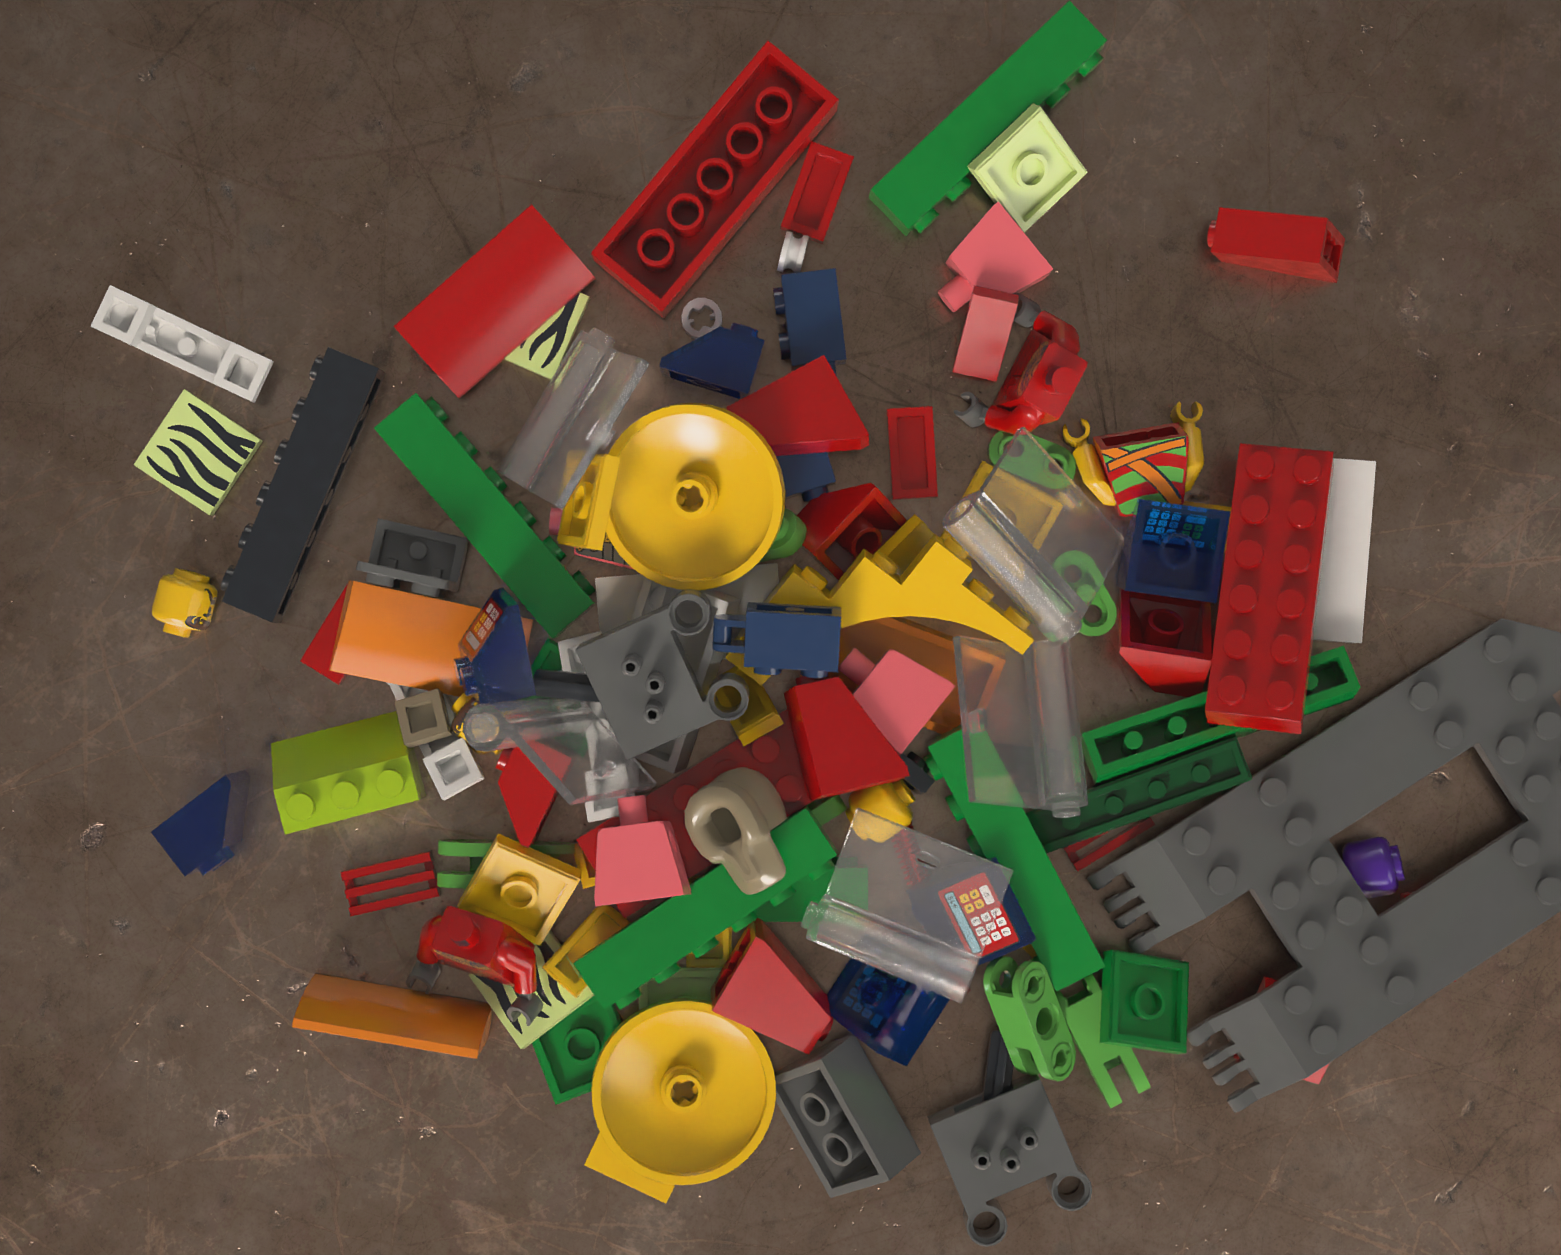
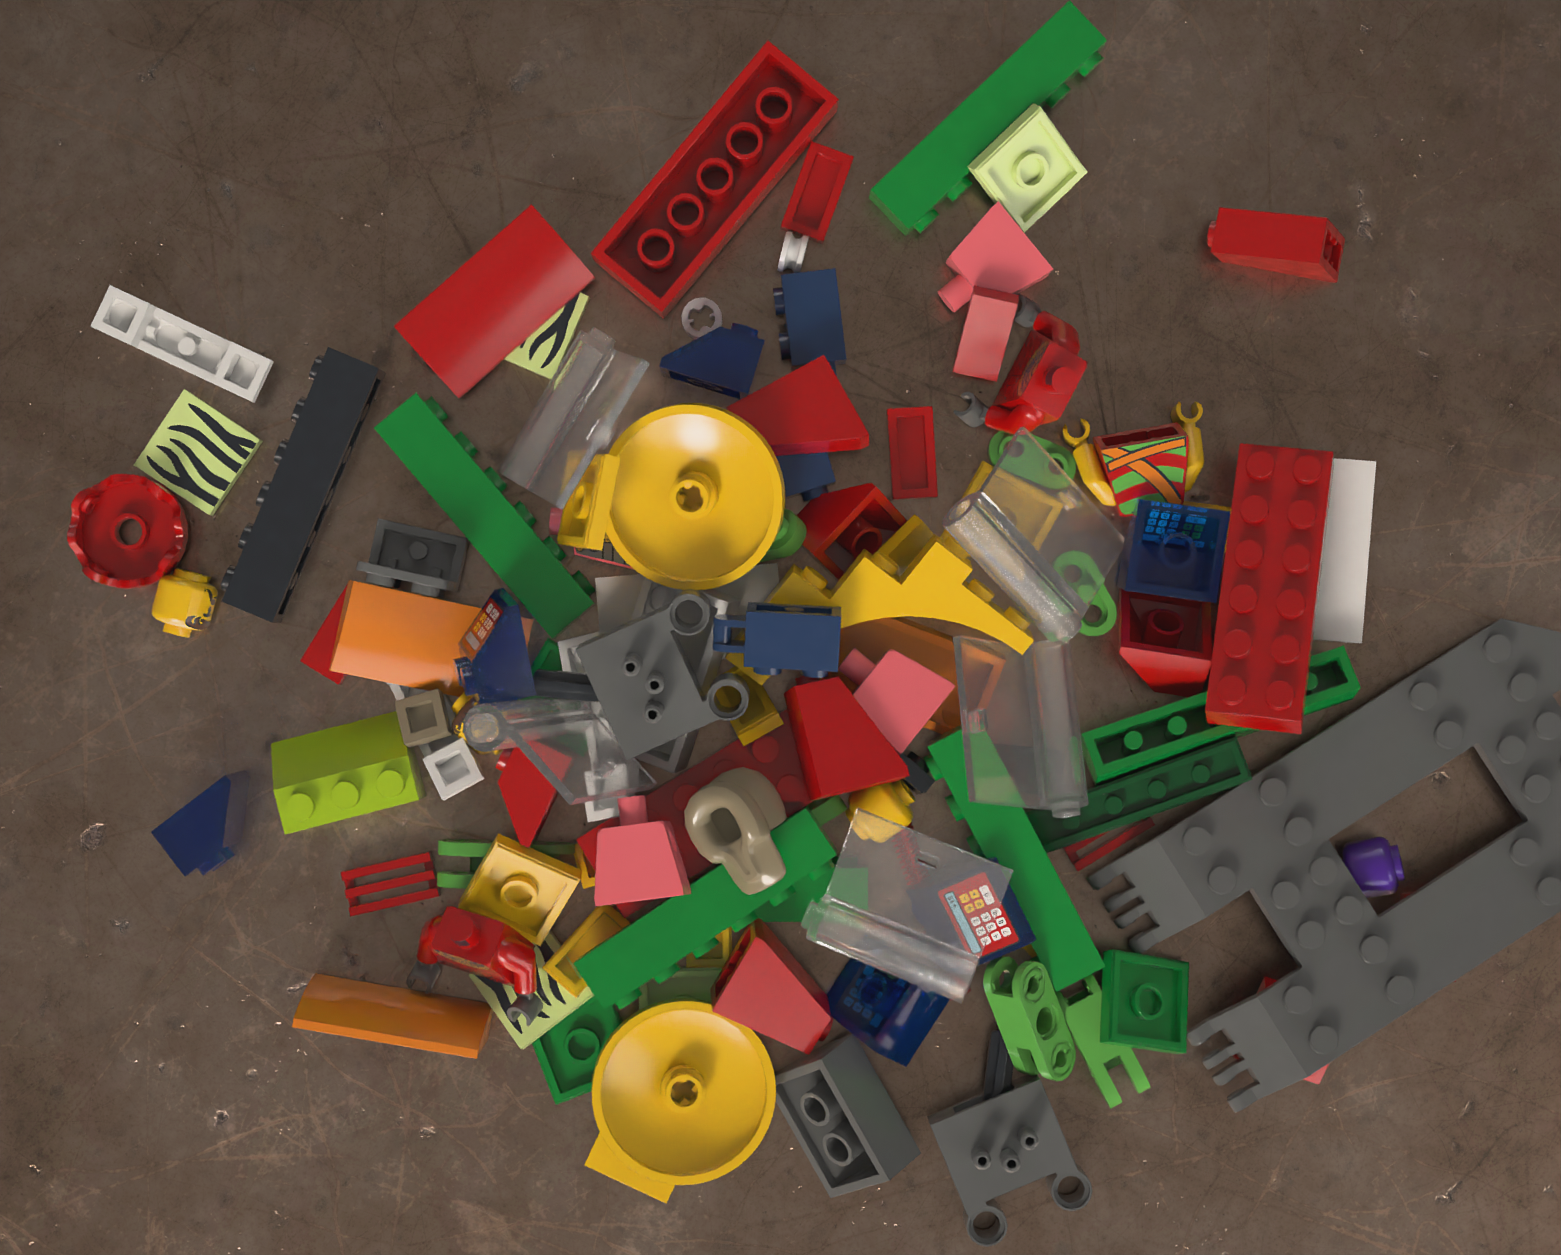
(96, 526): none -> red plate

